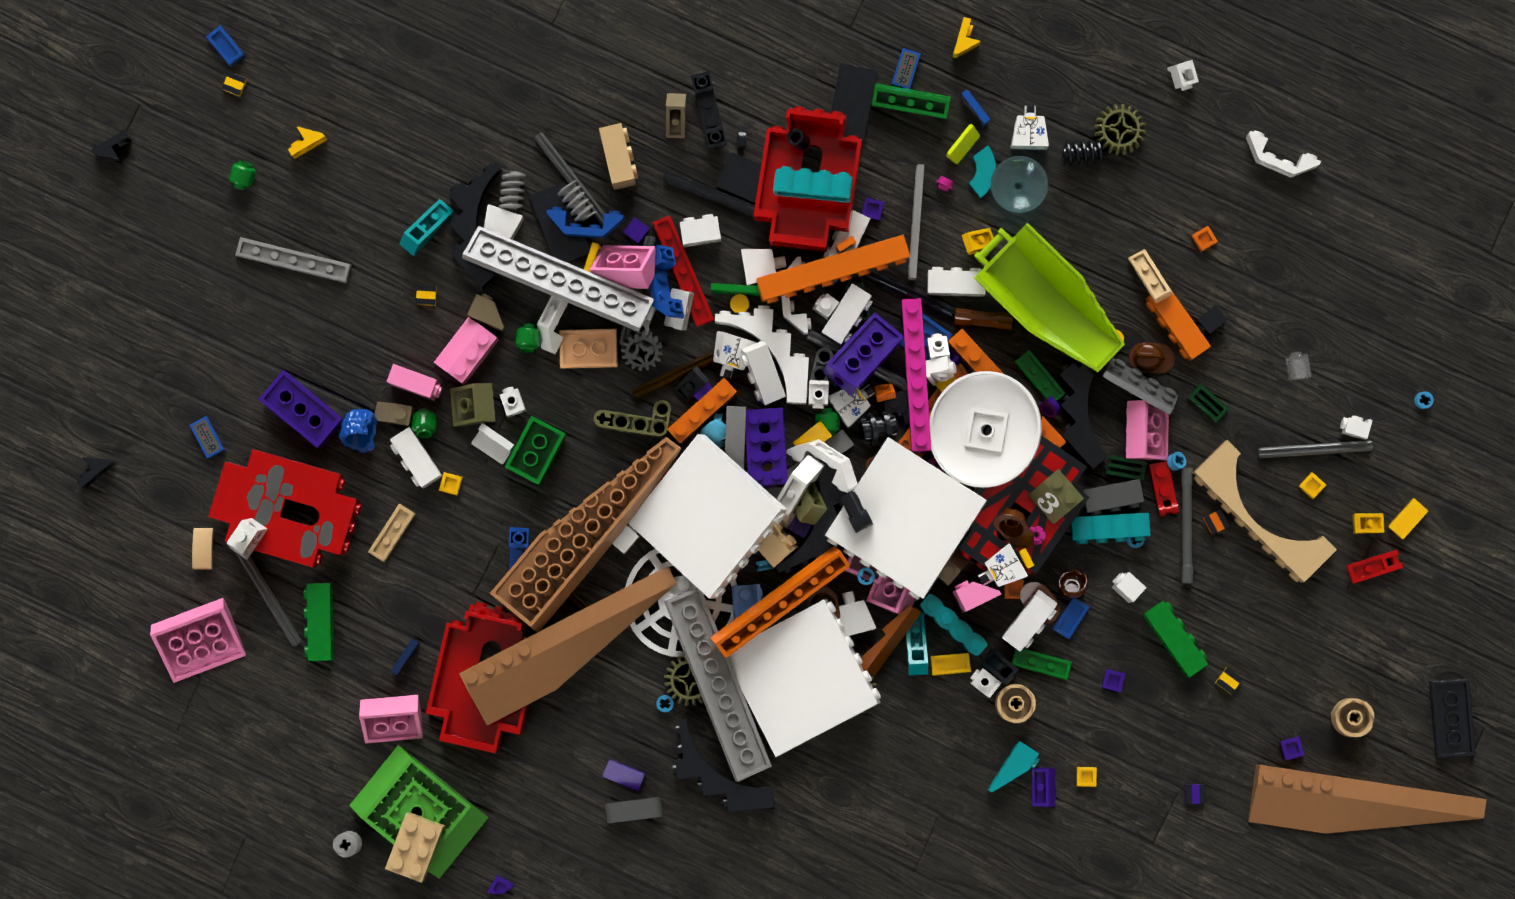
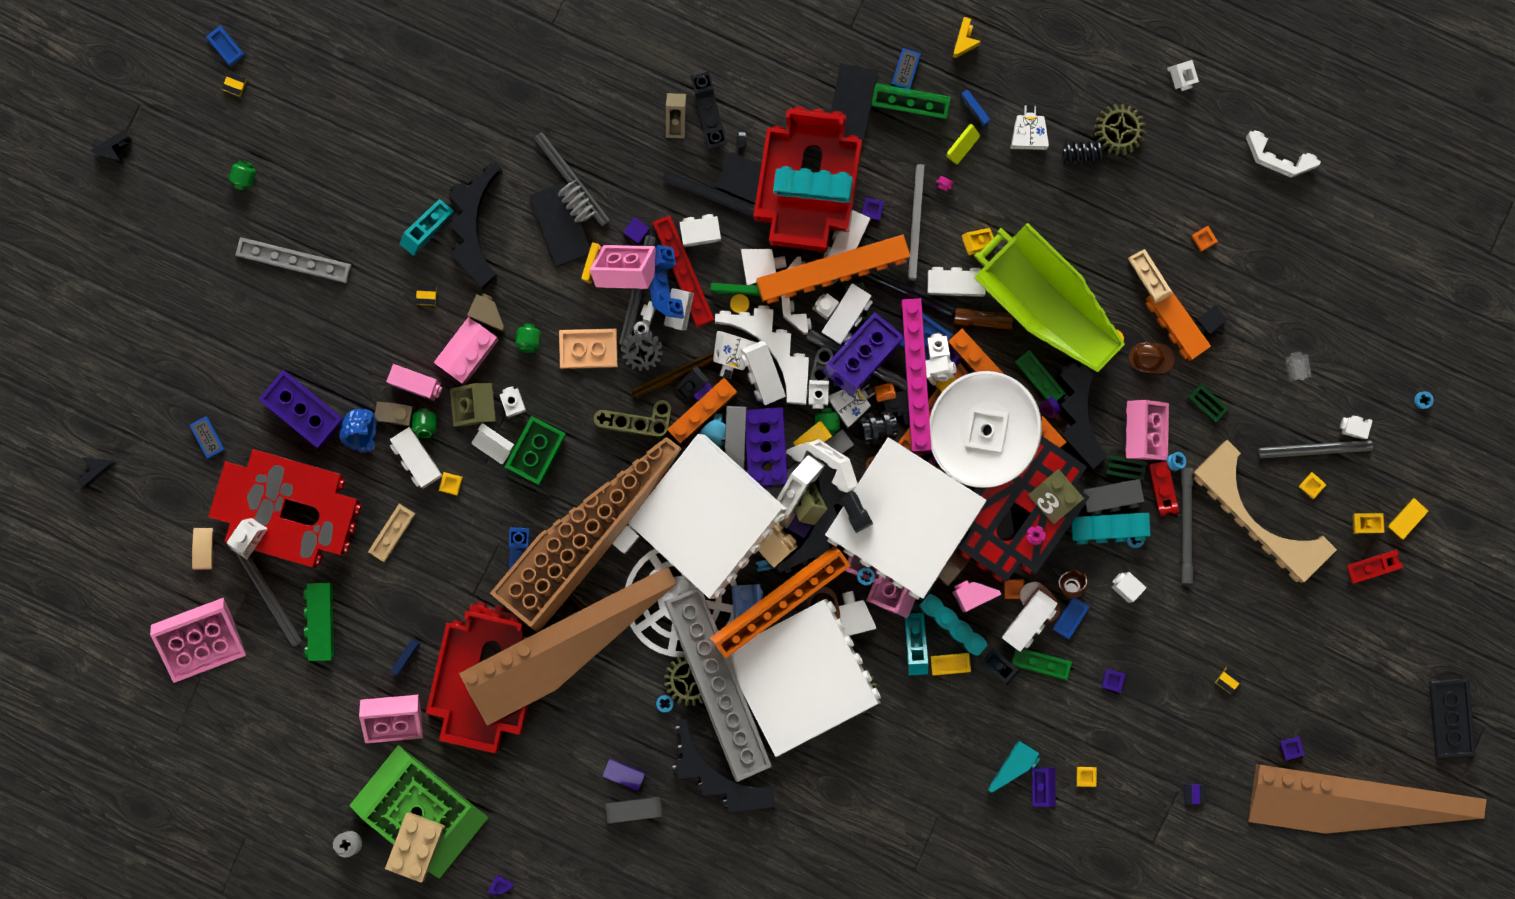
(310, 141): yellow slope -> none
(502, 221): white torso -> none
(511, 190): light grey piece -> none
(547, 323): white slope -> none
(558, 278): plate -> none
(610, 223): blue slope -> none
(618, 156): tan brick -> none
(792, 137): black beam -> none
(846, 244): orange tile -> none
(894, 633): dark orange slope -> none
(985, 167): teal tile -> none
(992, 684): white brick -> none
(1003, 568): white torso -> none
(1007, 695): tan brick -> none
(1014, 528): reddish brown piece -> none
(1019, 171): clear light blue dish -> none
(1026, 558): yellow tile -> none
(1140, 386): dark grey plate -> none
(1175, 639): green brick -> none
(1216, 522): tile -> none
(1363, 720): tan brick -> none

